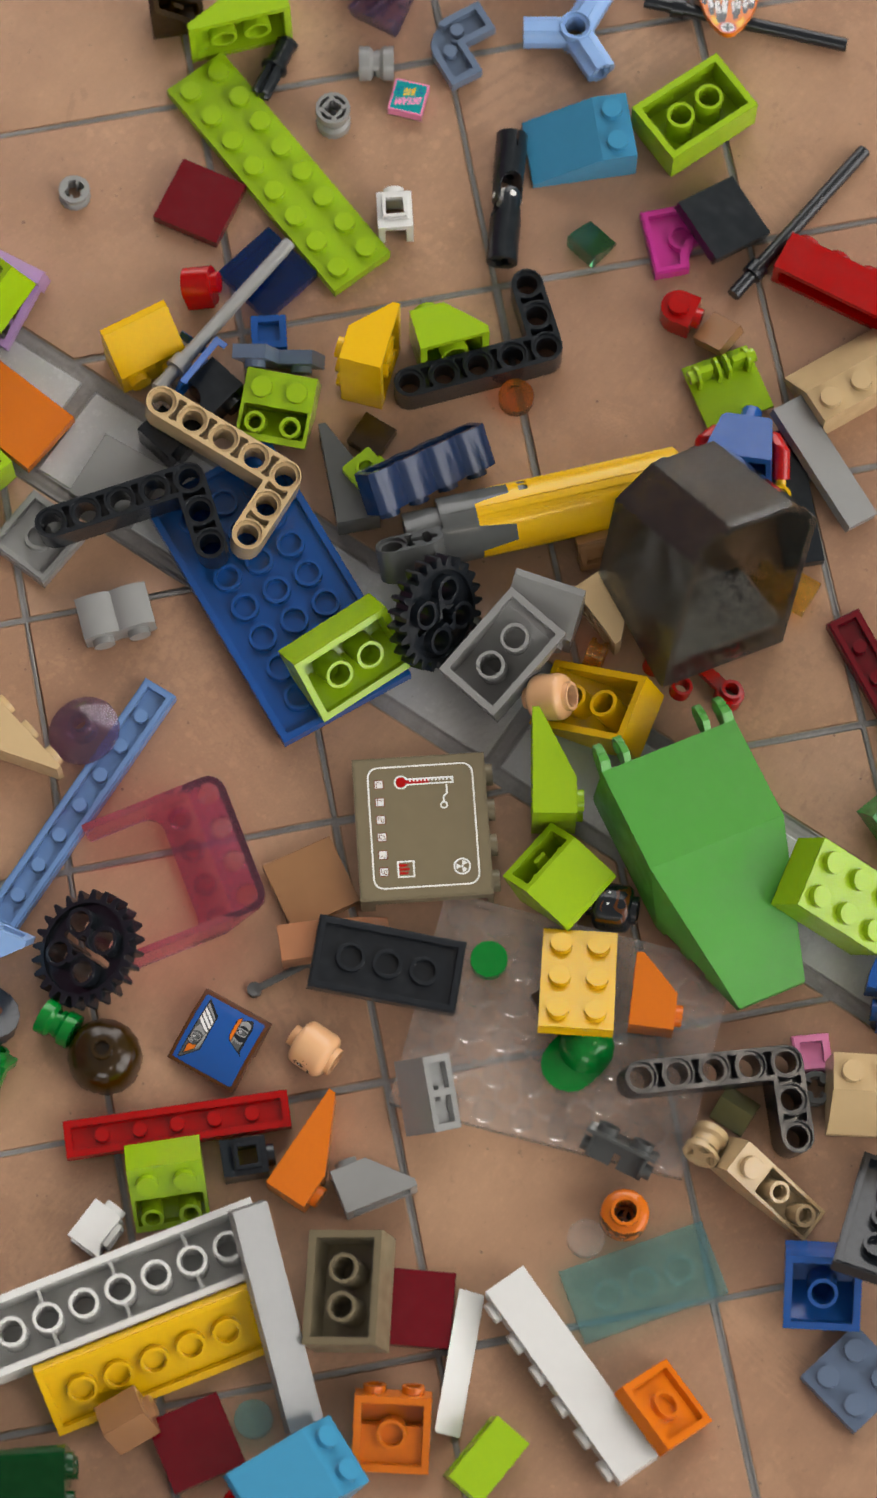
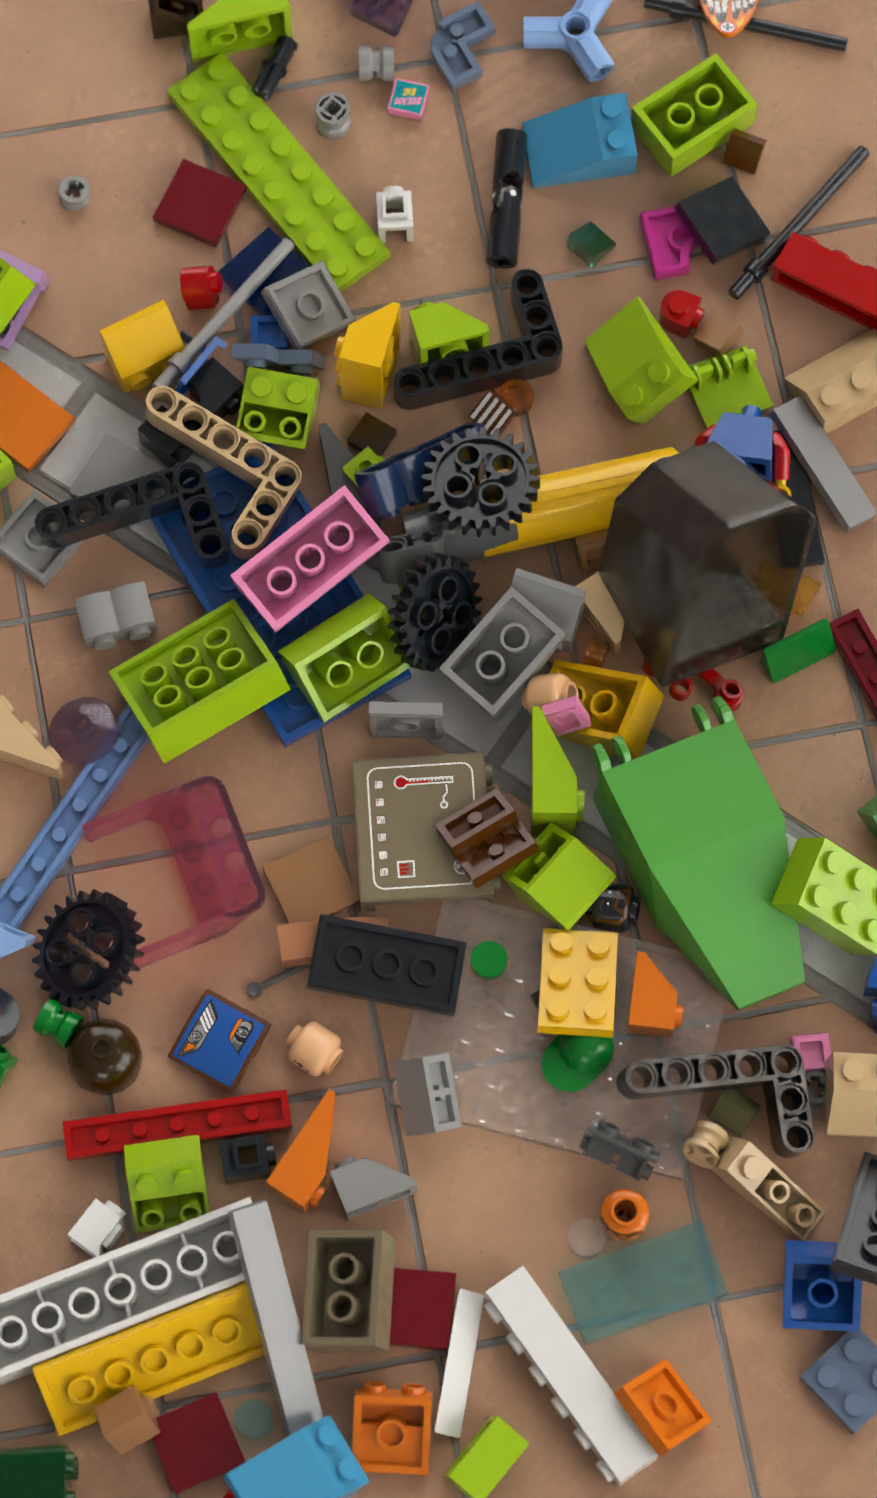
(199, 680): none -> lime slope
(308, 306): none -> light grey tile
(309, 559): none -> bright pink slope
(406, 719): none -> light grey tile
(486, 838): none -> reddish brown slope
(493, 412): none -> reddish brown tile
(513, 489): none -> black gear
(566, 715): none -> bright pink tile
(639, 362): none -> lime slope
(744, 151): none -> reddish brown tile
(798, 651): none -> green slope

